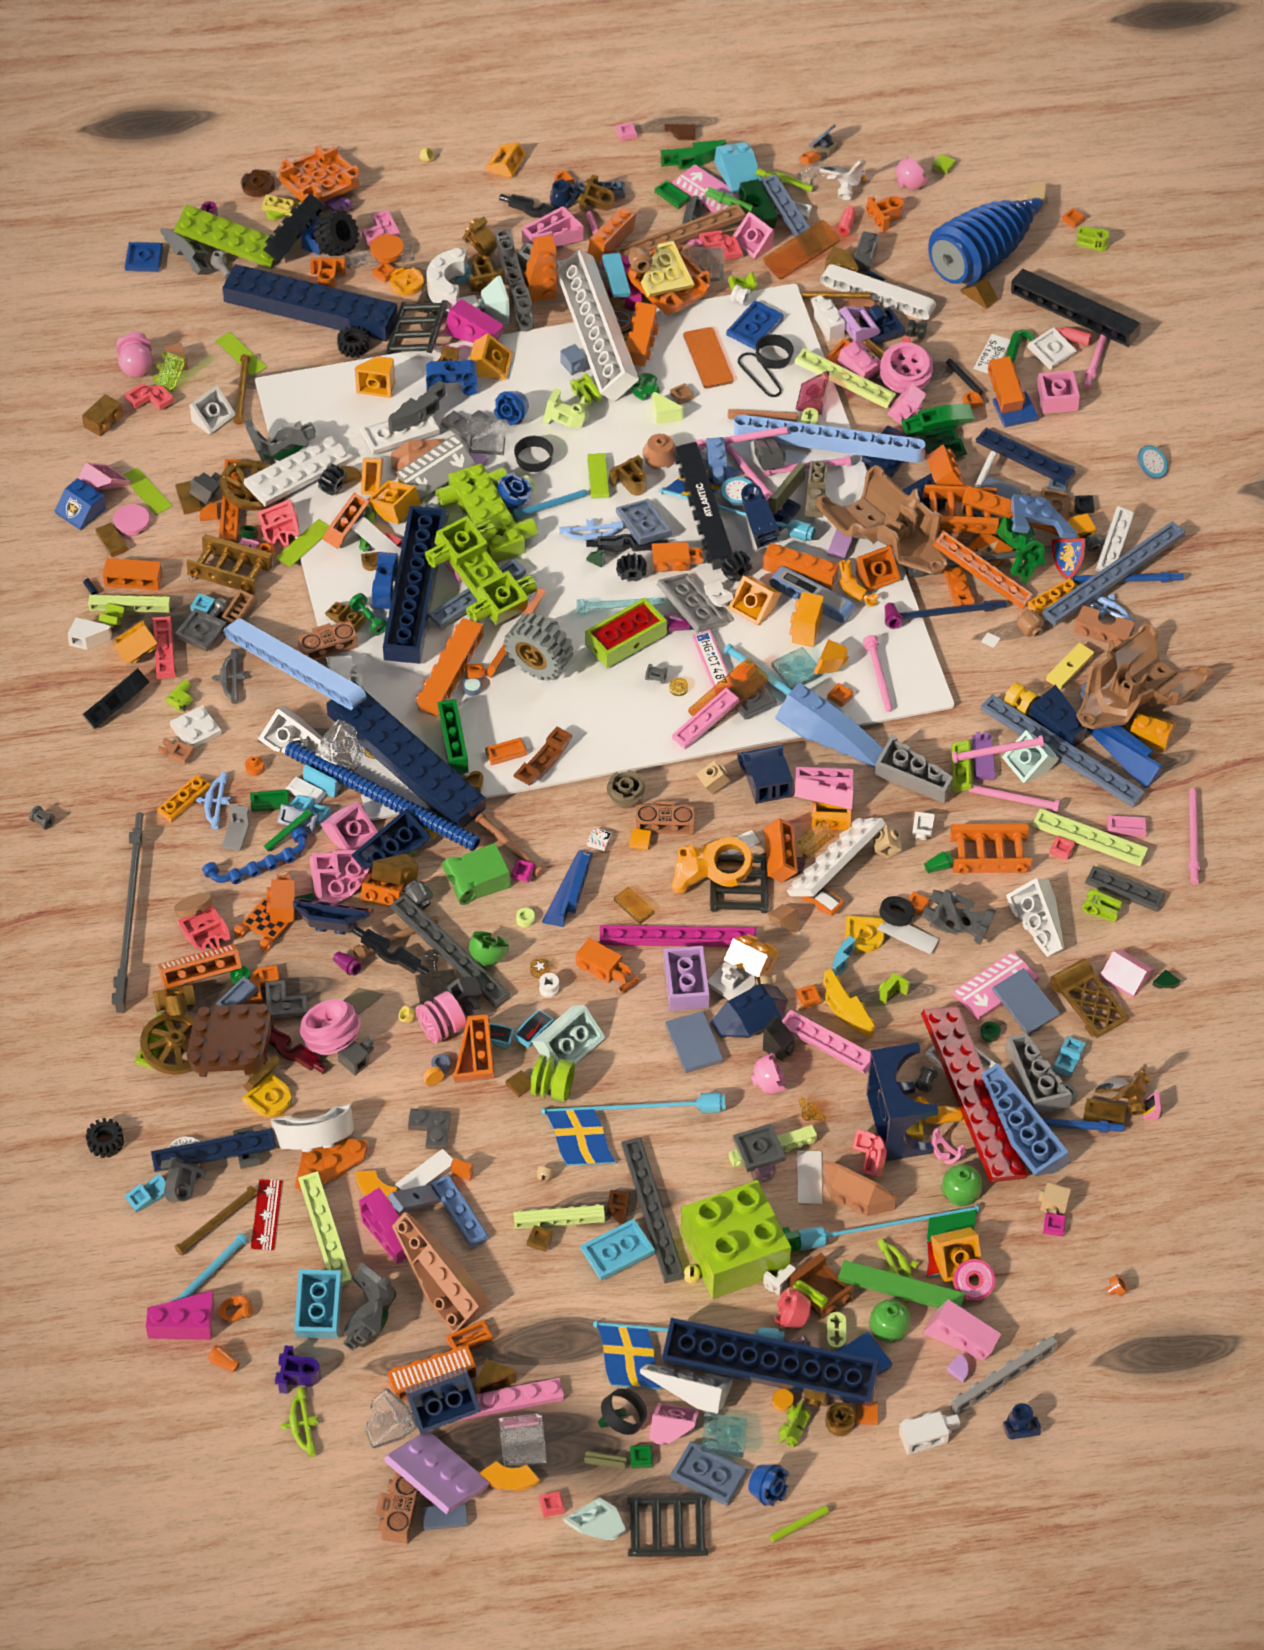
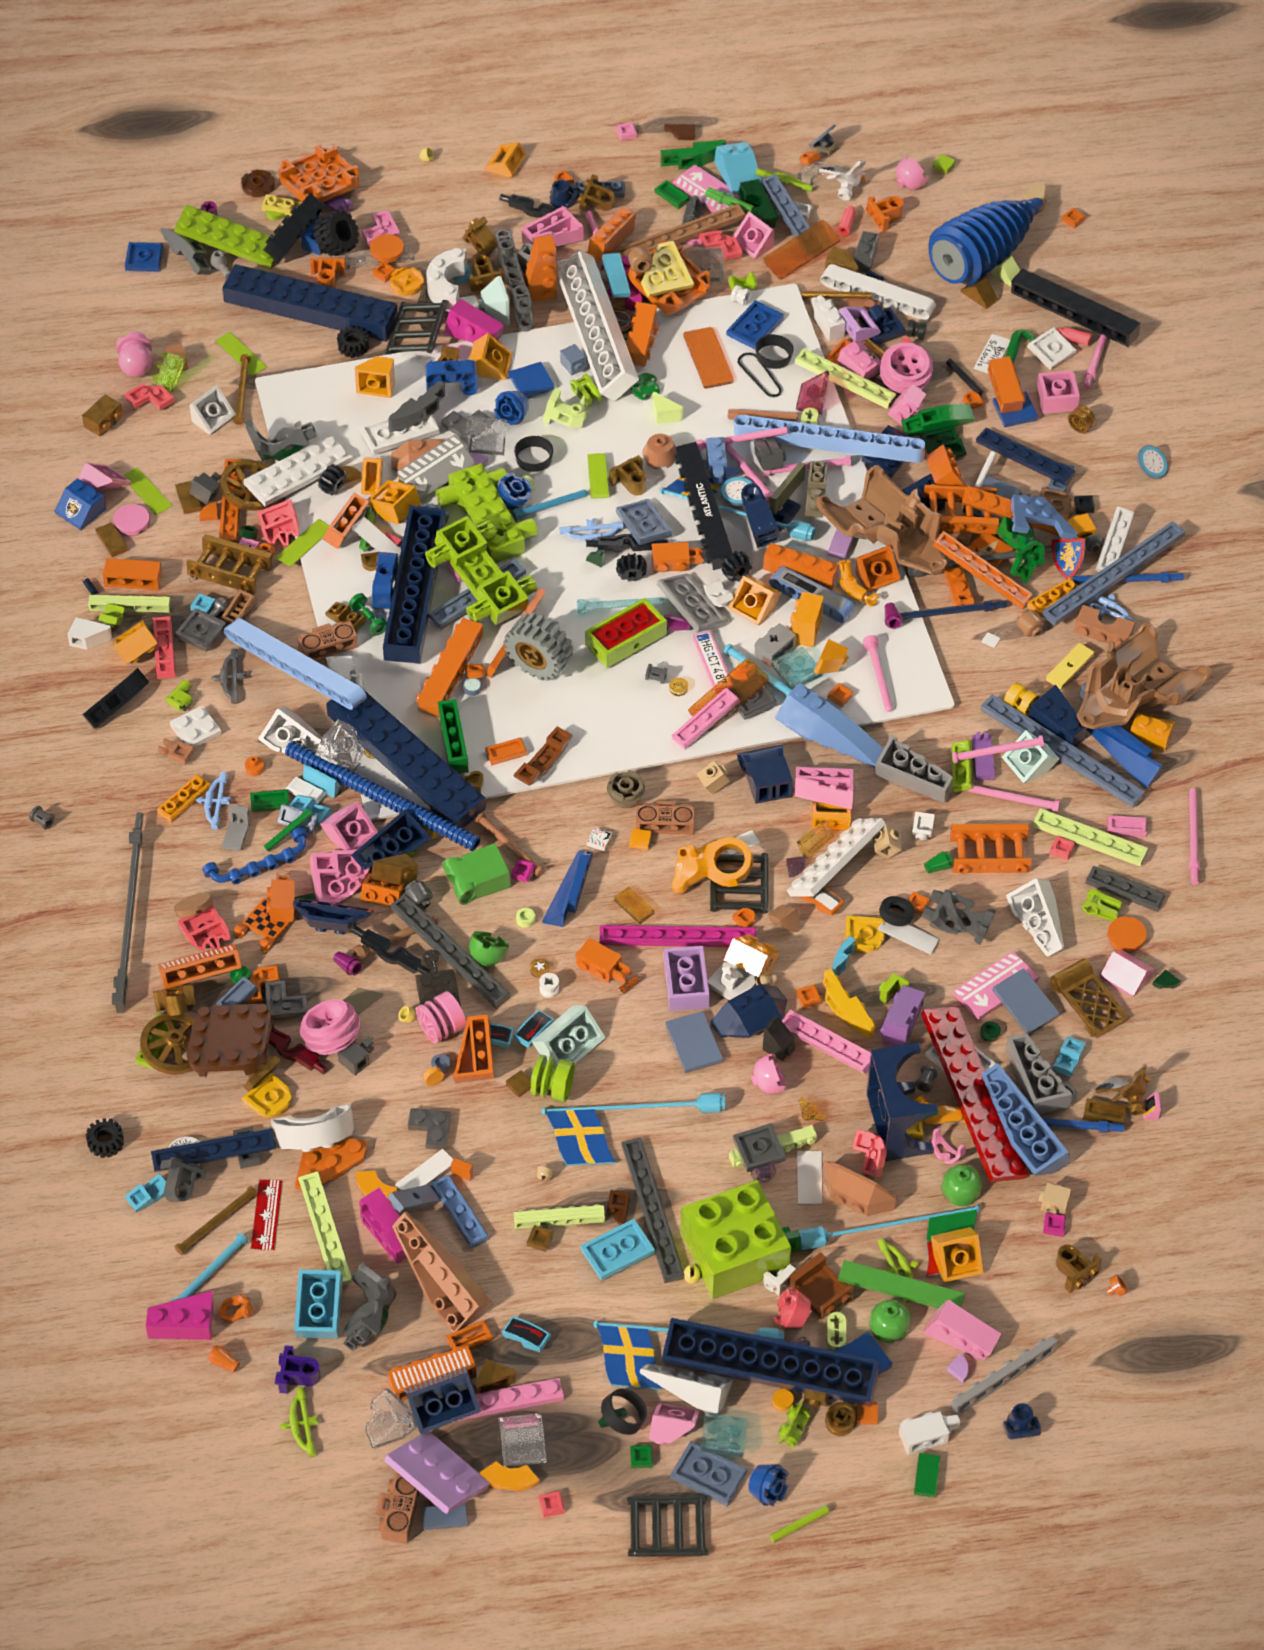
(466, 992): dark grey brick -> none
(526, 1333): none -> slope
(531, 379): none -> blue tile
(597, 1520): light aqua slope -> none
(606, 1460): olive axle -> none
(681, 394): medium nougat tile -> none
(744, 917): none -> orange tile
(775, 644): none -> light grey brick
(780, 850): orange brick -> none
(811, 1293): lime axle -> none
(902, 1016): none -> medium lavender wedge
(927, 1475): none -> green tile
(985, 1275): tile -> none
(1006, 270): none -> yellowish green slope
(1078, 1268): none -> pearl gold pin
(1081, 419): none -> pearl gold wheel
(1092, 237): lime piece -> none
(1127, 934): none -> orange tile

